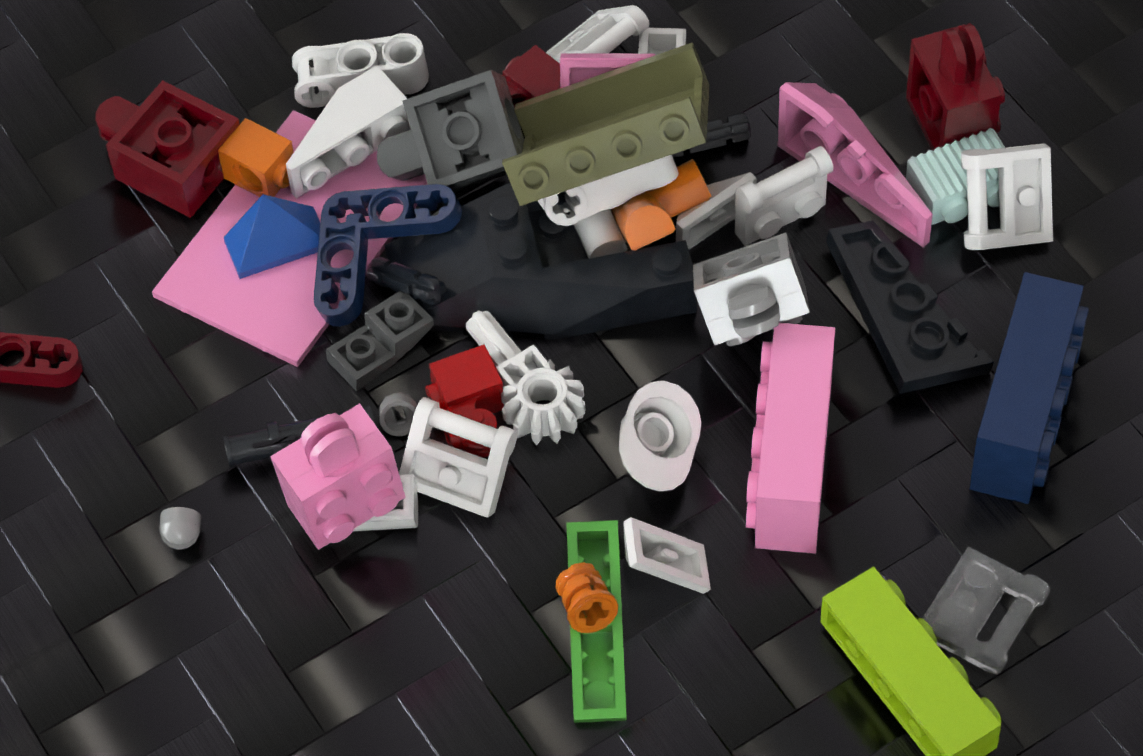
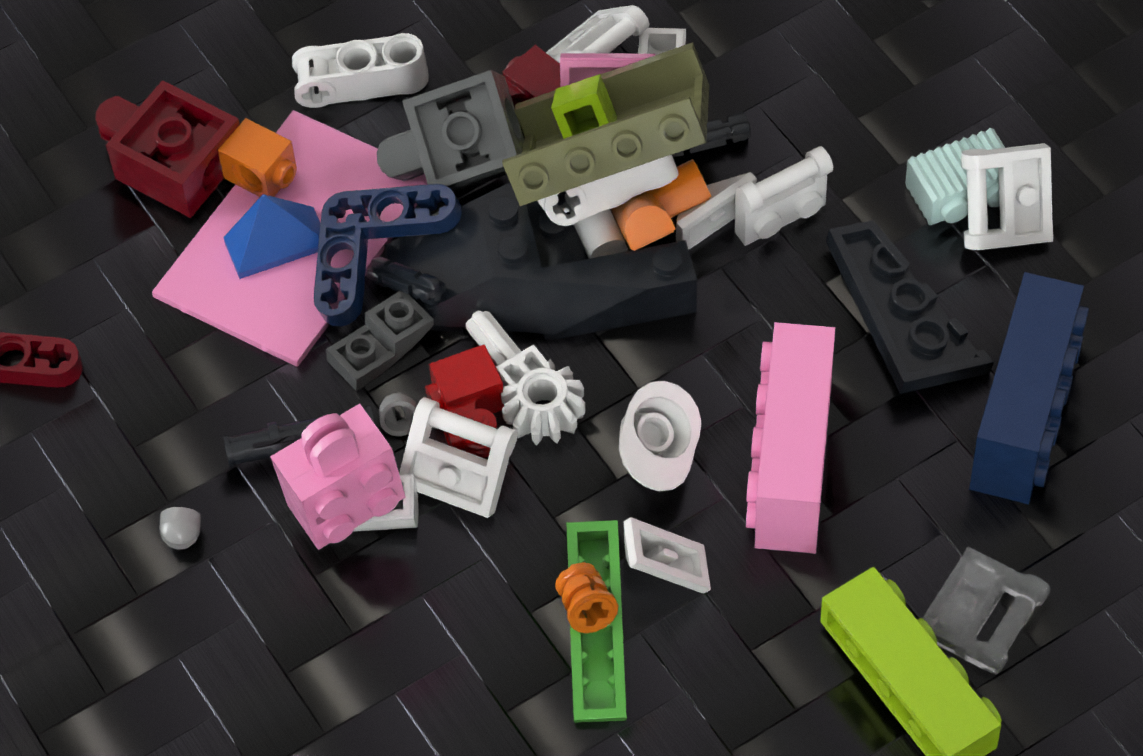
(347, 130): white slope -> none
(582, 106): none -> lime brick
(750, 290): light grey brick -> none
(860, 165): bright pink wedge -> none
(952, 86): dark red brick -> none

